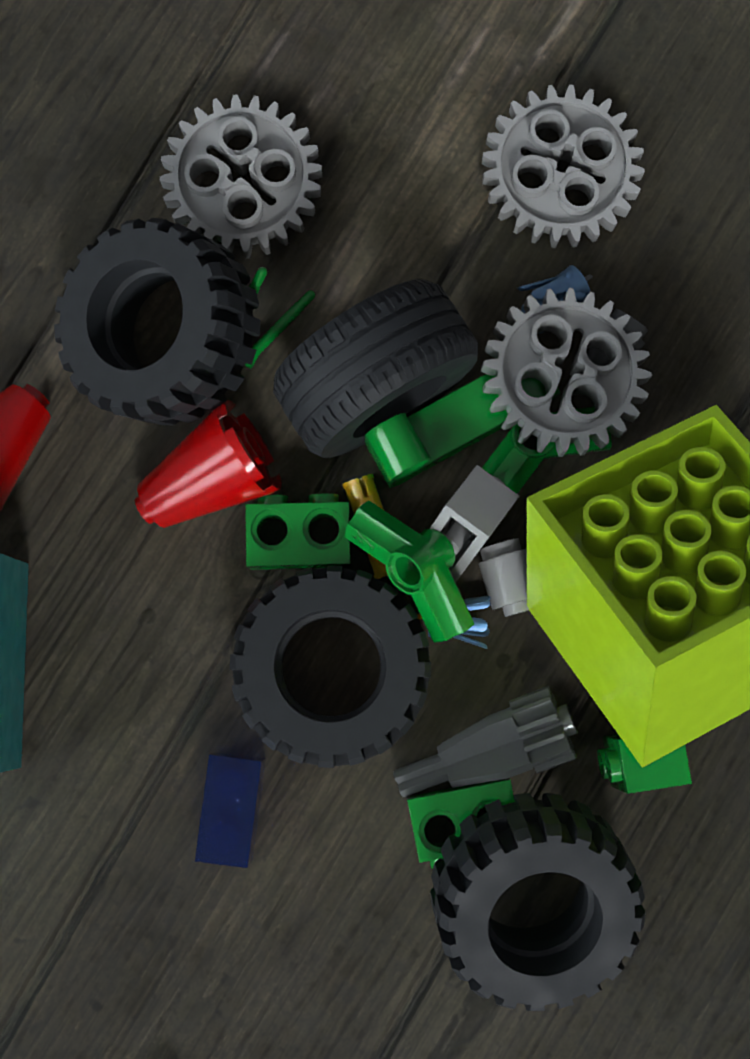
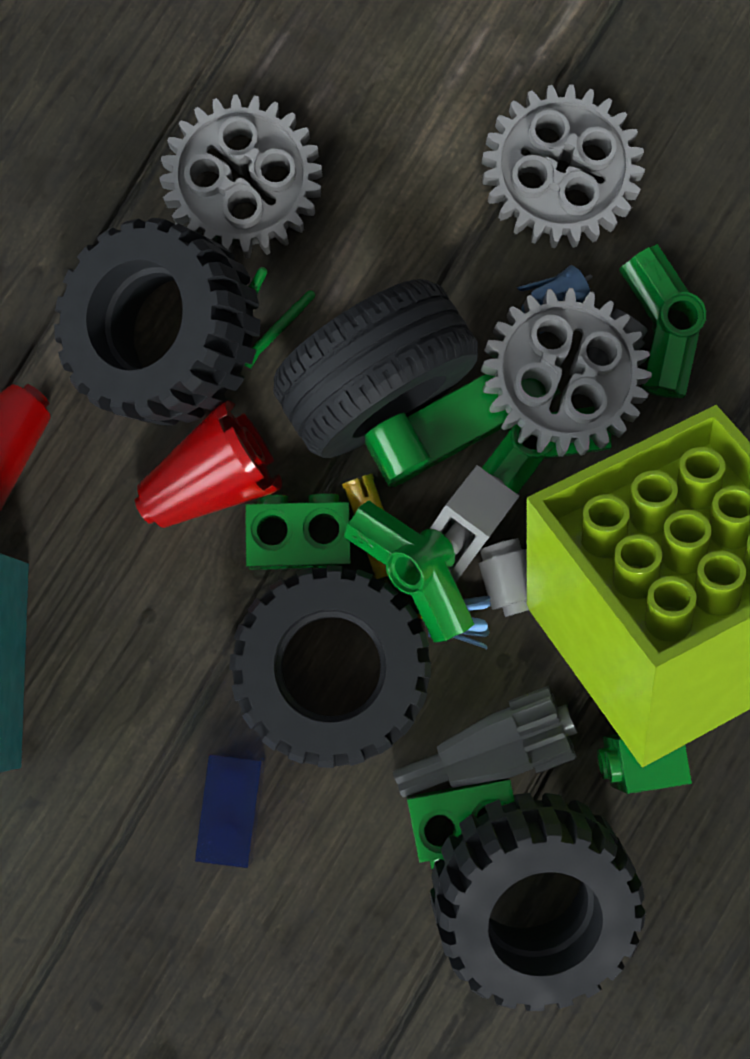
(670, 349): none -> green piece

